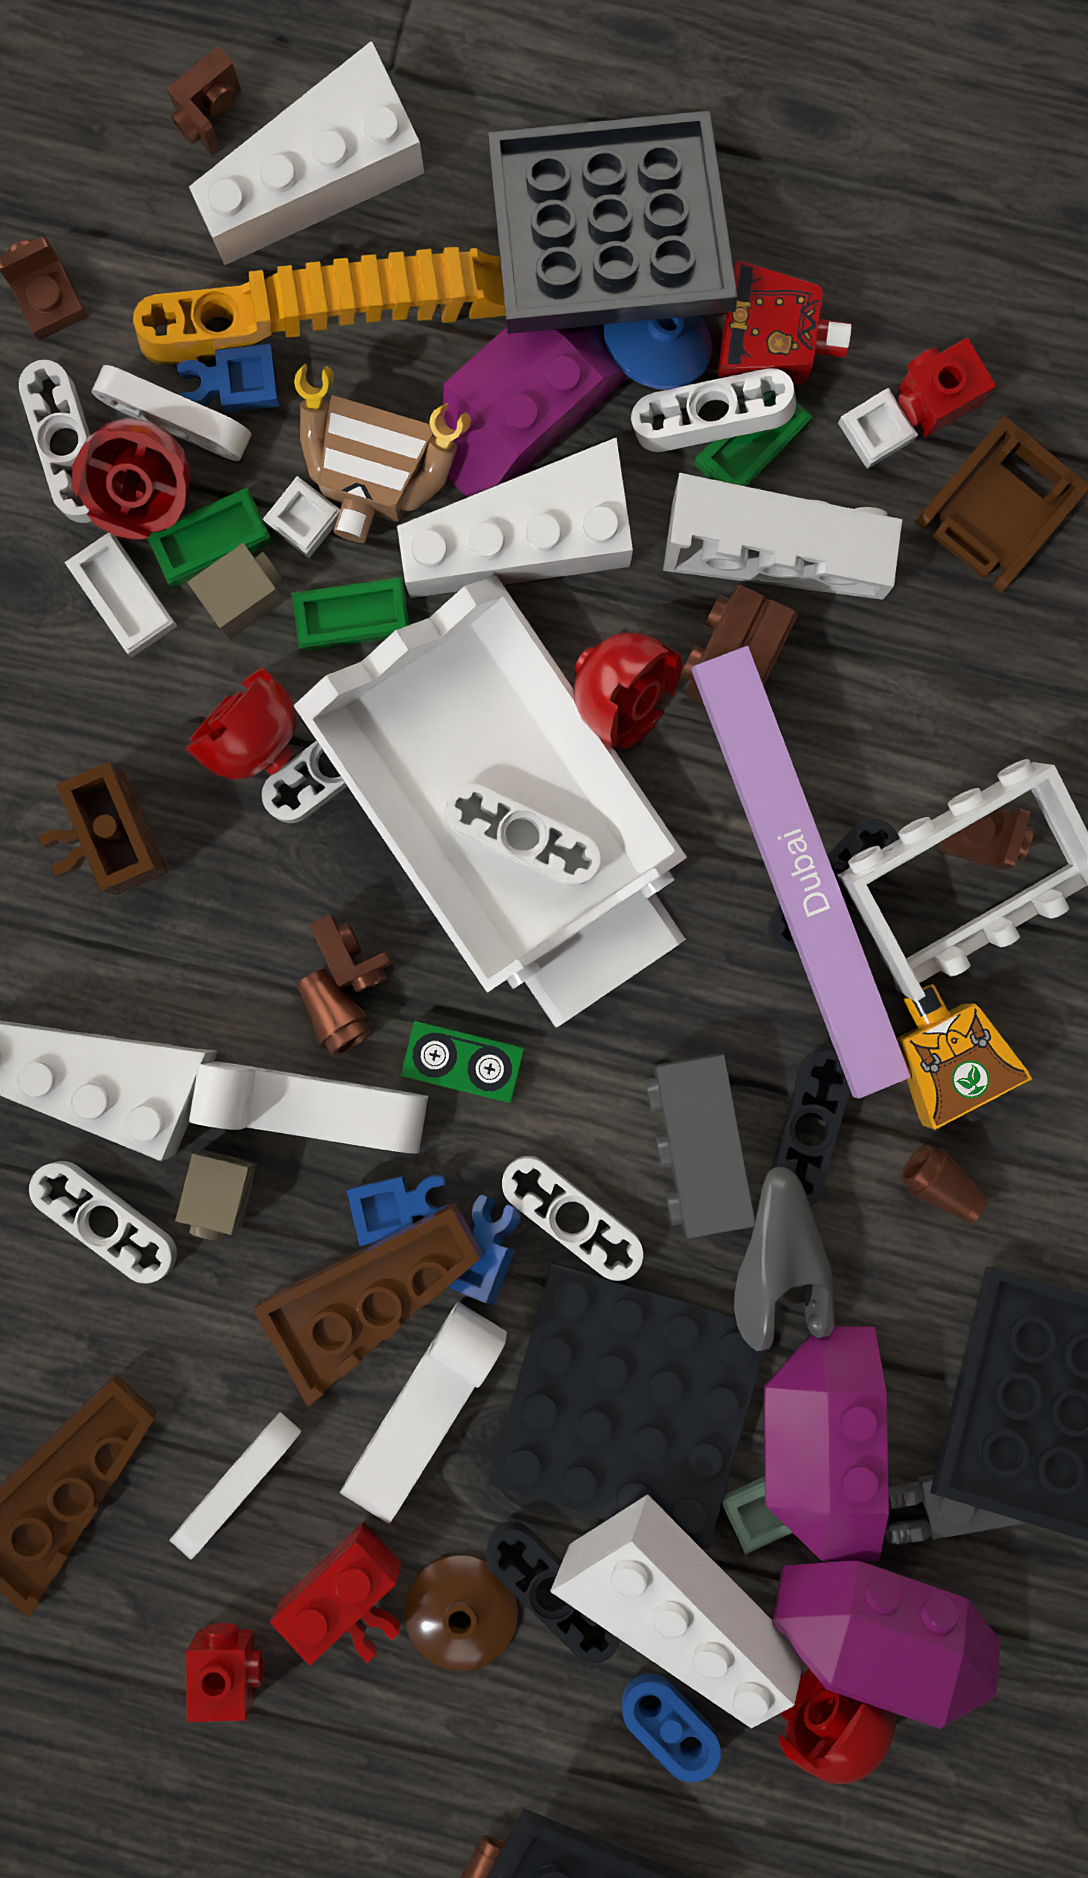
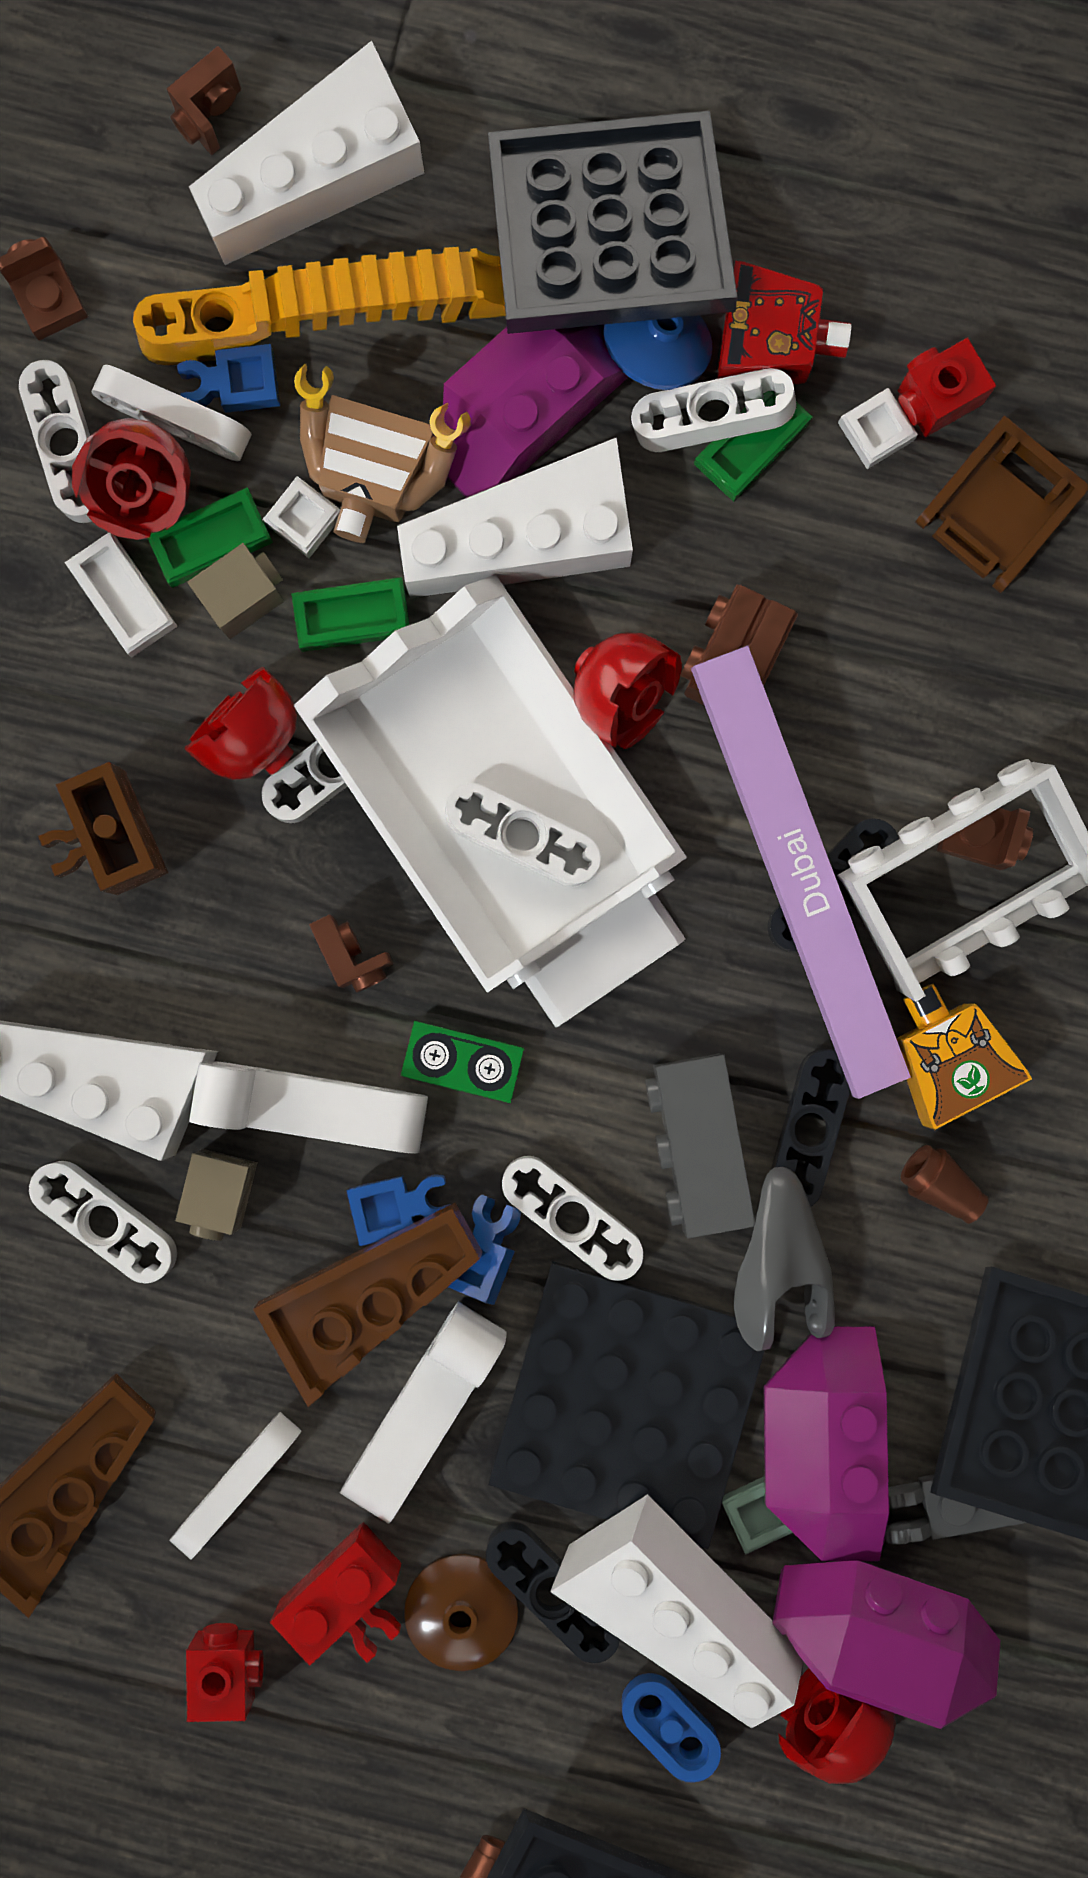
(333, 1013): copper cone -> none
(780, 539): white wedge -> none

